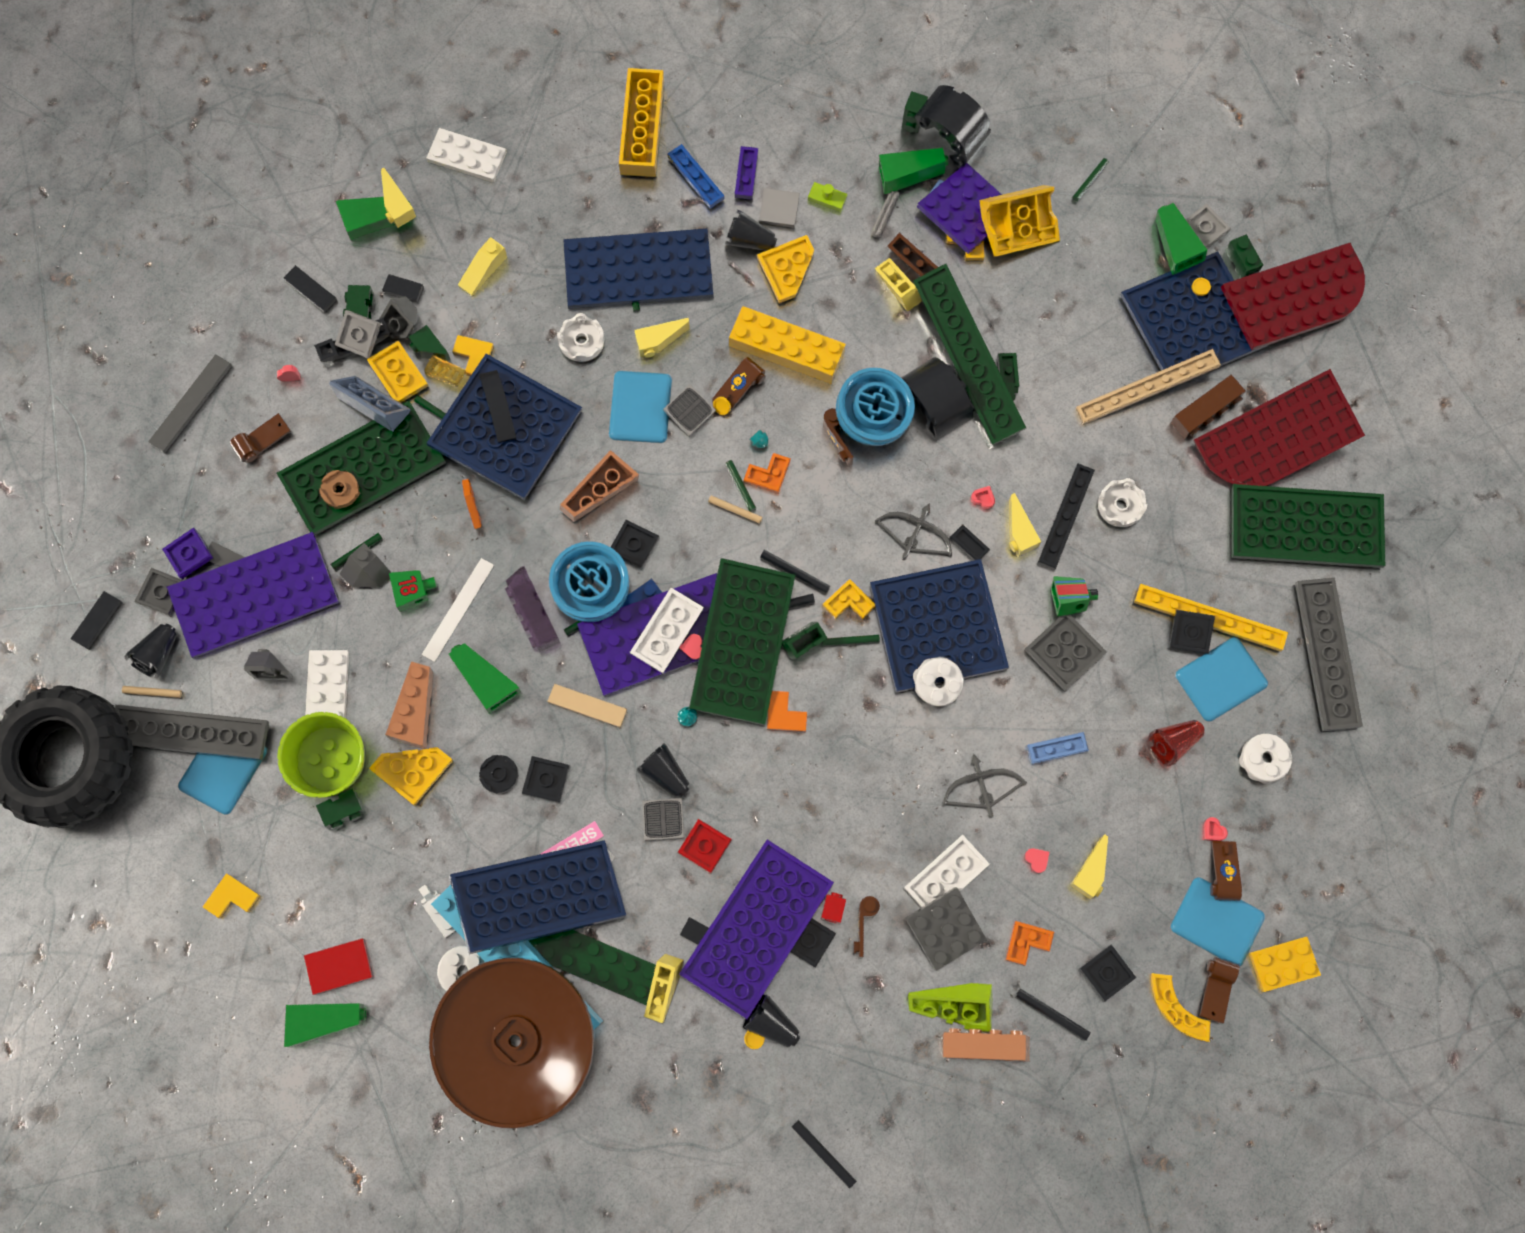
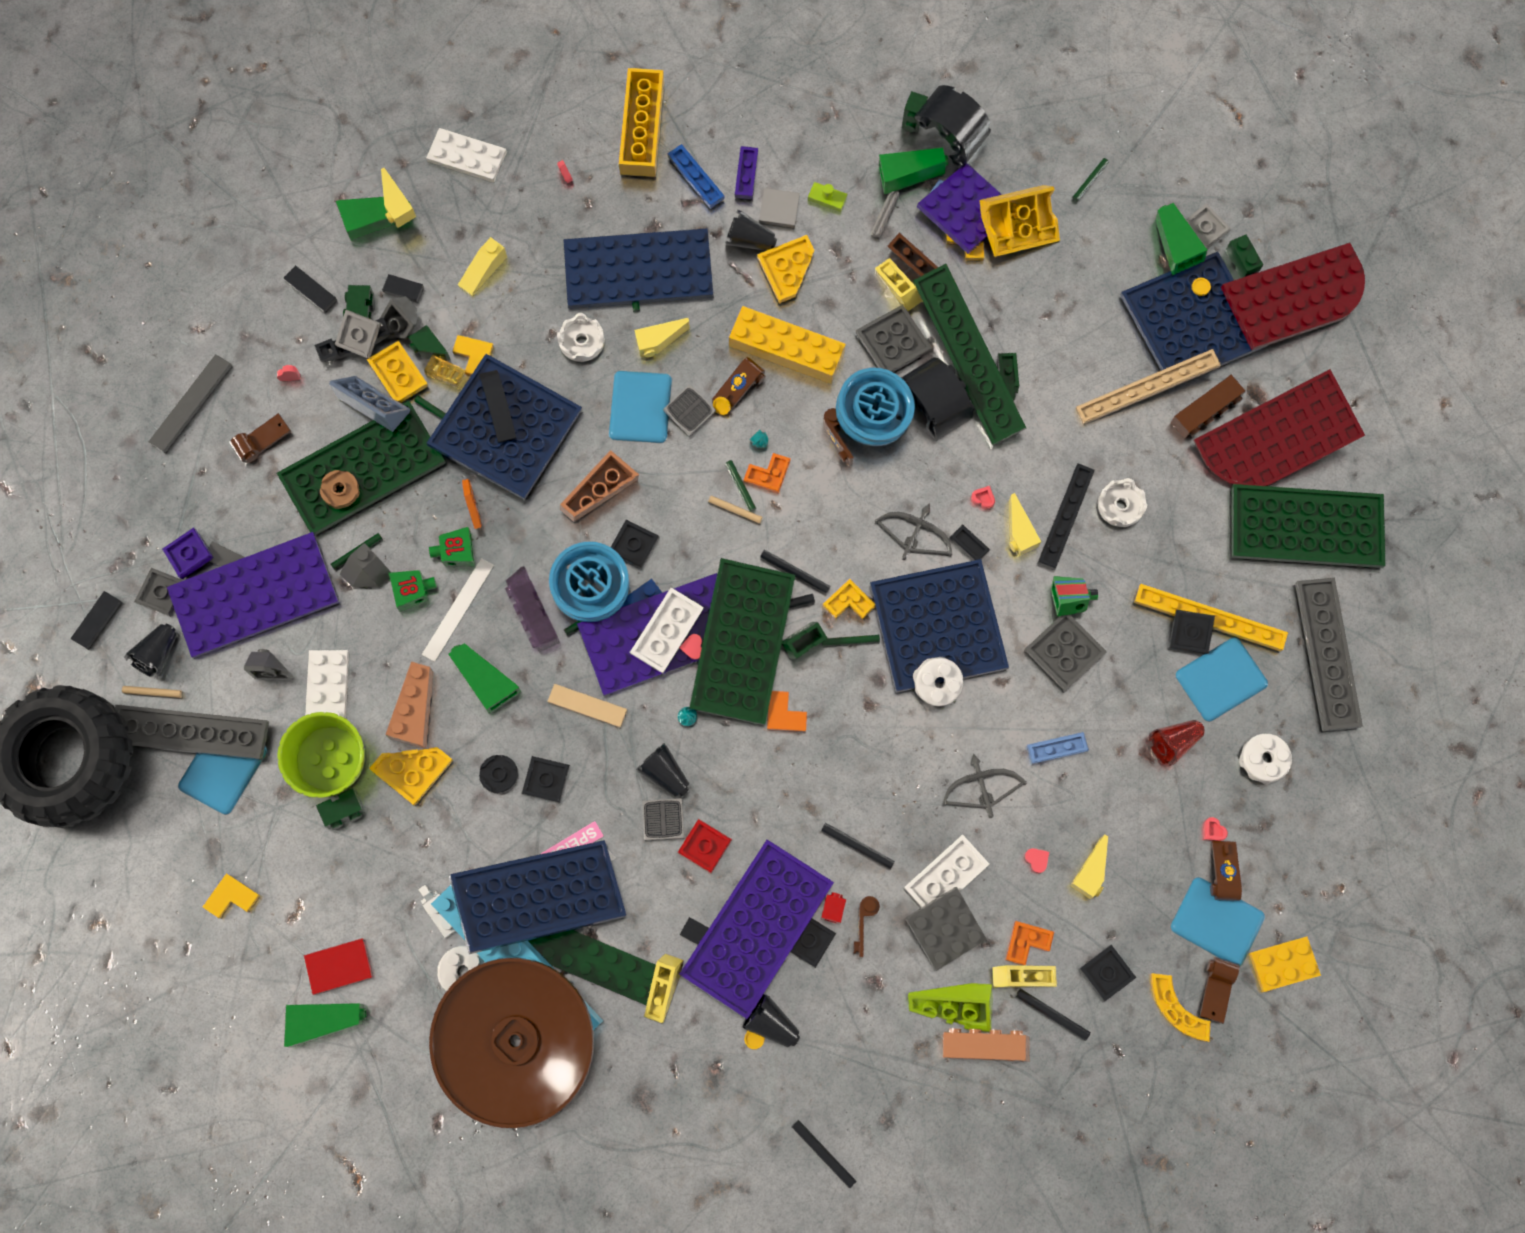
(455, 548): none -> green torso
(564, 171): none -> coral tile
(858, 846): none -> black piece
(893, 339): none -> dark grey plate
(1024, 976): none -> light yellow slope

